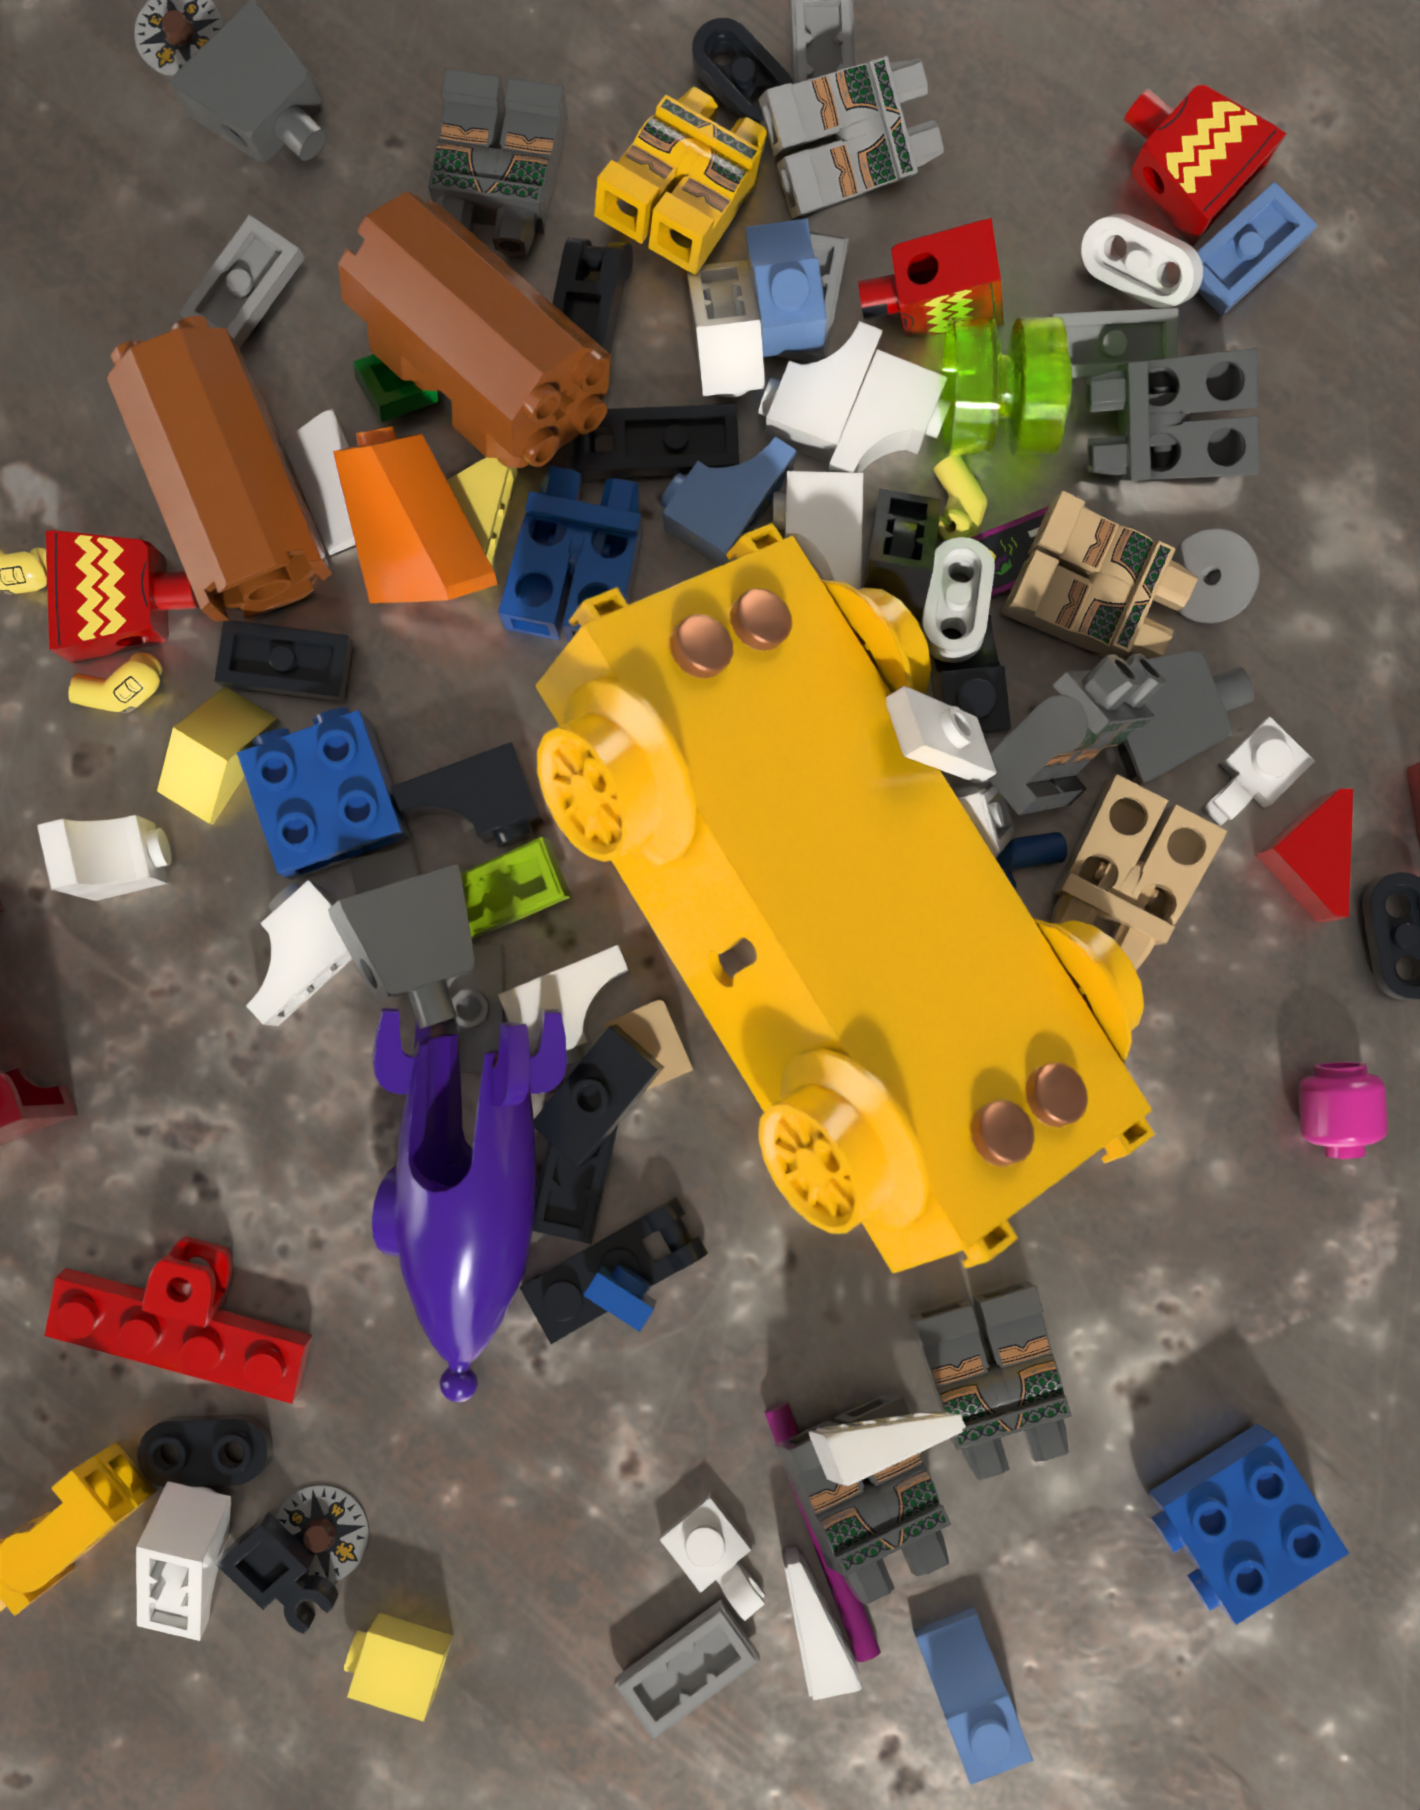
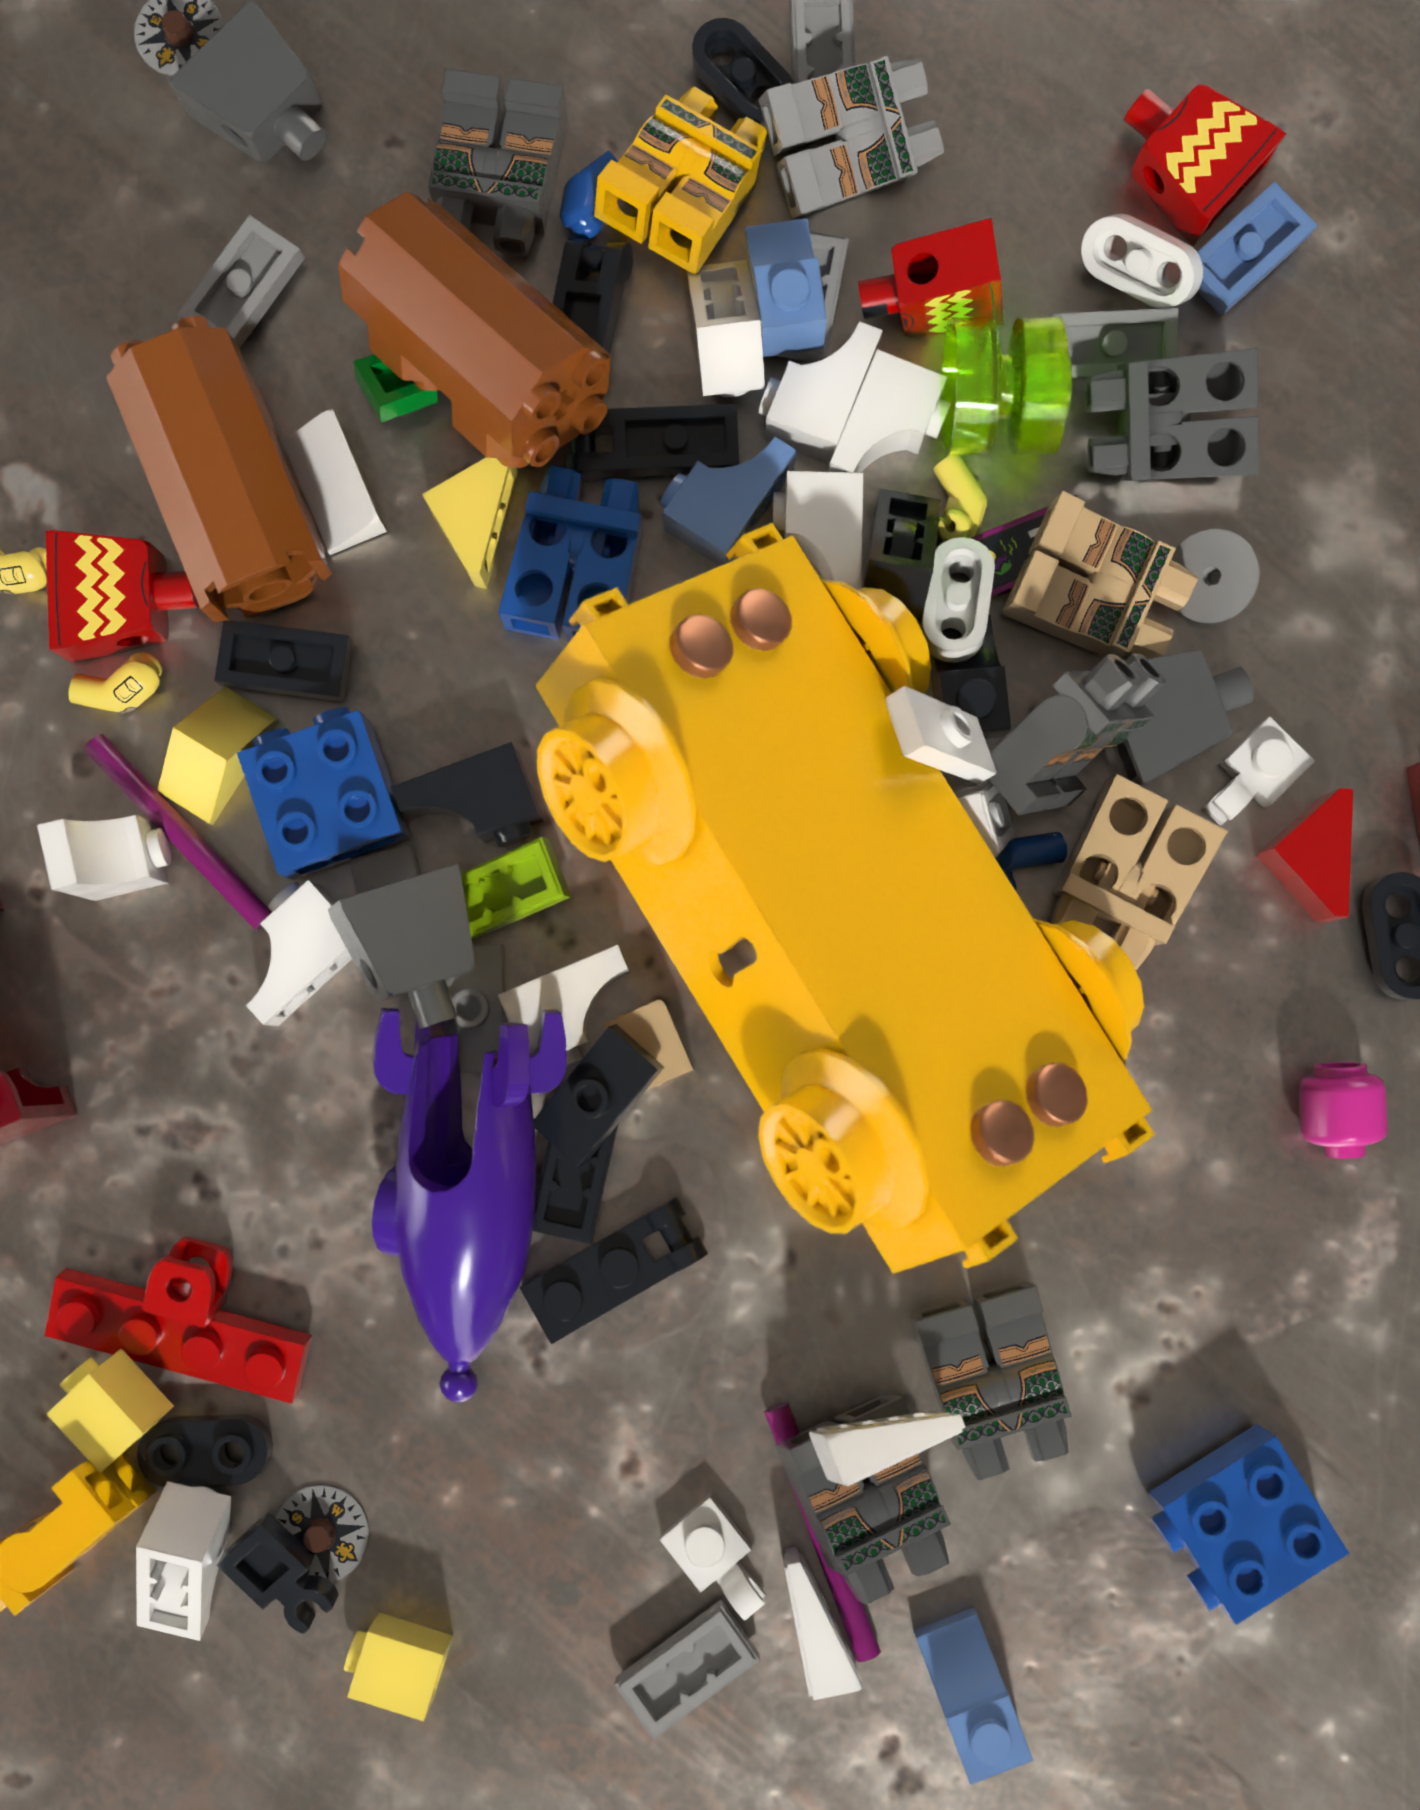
(108, 1408): none -> light yellow brick
(177, 830): none -> magenta bar
(408, 522): orange slope -> none
(579, 199): none -> blue arm
(622, 1295): blue plate -> none

